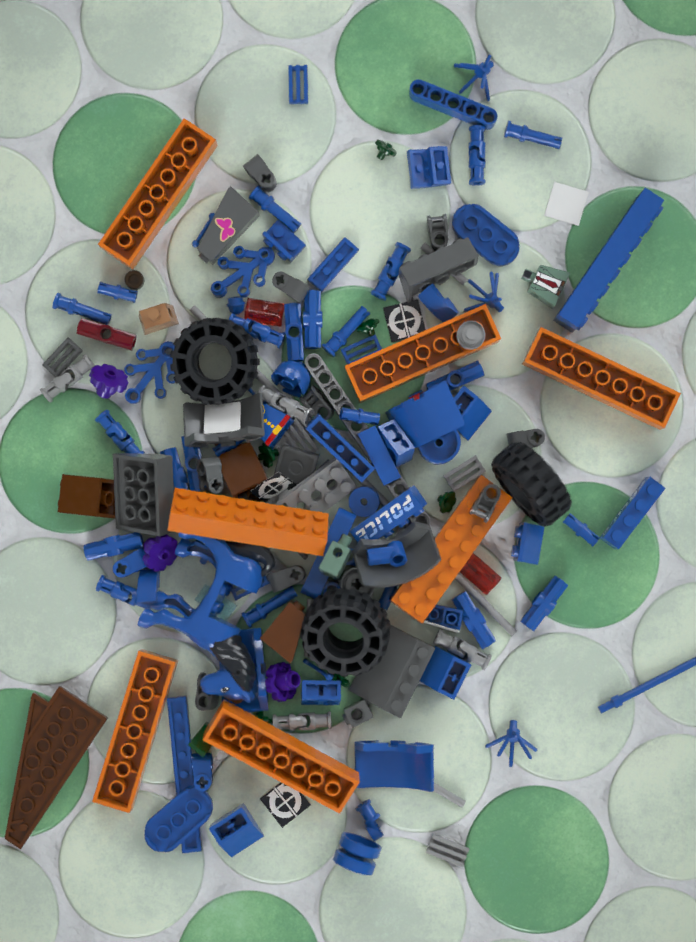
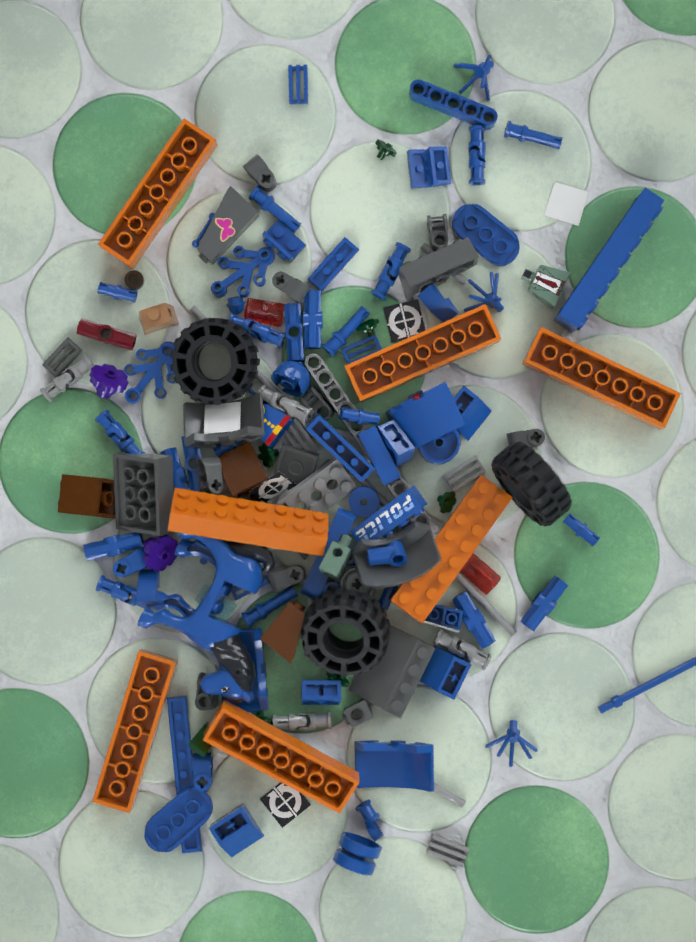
(52, 747): reddish brown wing -> none
(72, 306): blue pin -> none
(282, 681): dark purple plant -> none
(328, 676): blue hinge -> none
(466, 374): blue piece -> none
(470, 335): light grey plate -> none
(485, 503): dark grey piece -> none
(528, 543): blue slope -> none
(632, 512): blue brick -> none

